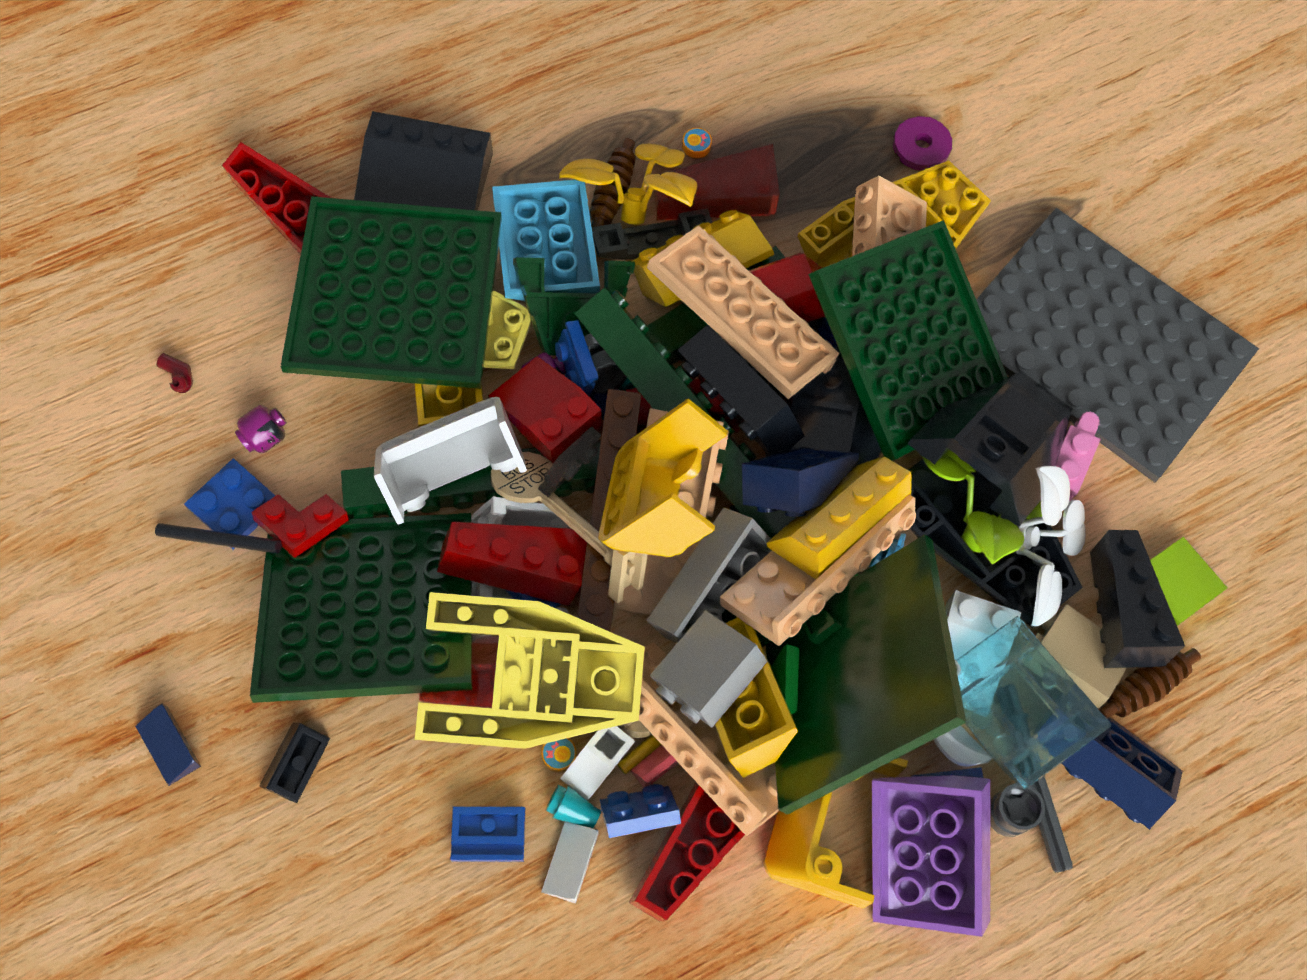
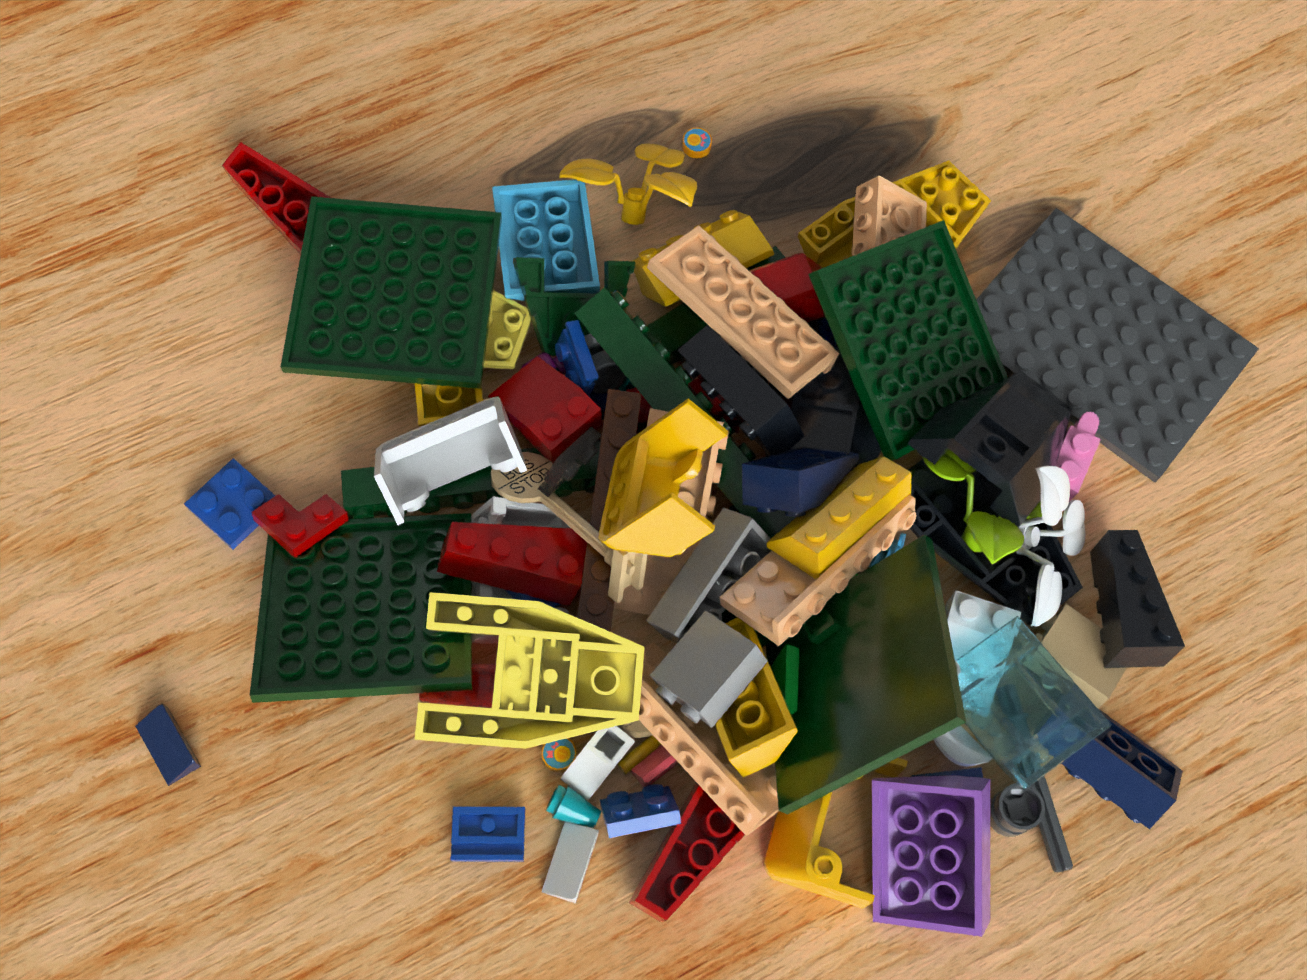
(180, 372): dark red arm -> none
(218, 538): black bar -> none
(261, 429): magenta head -> none
(294, 762): black slope -> none
(422, 163): black slope -> none
(605, 197): reddish brown piece -> none
(627, 243): pearl dark grey slope -> none
(728, 183): clear red wedge -> none
(927, 130): magenta tile -> none
(1149, 685): reddish brown piece -> none
(1185, 579): lime slope -> none

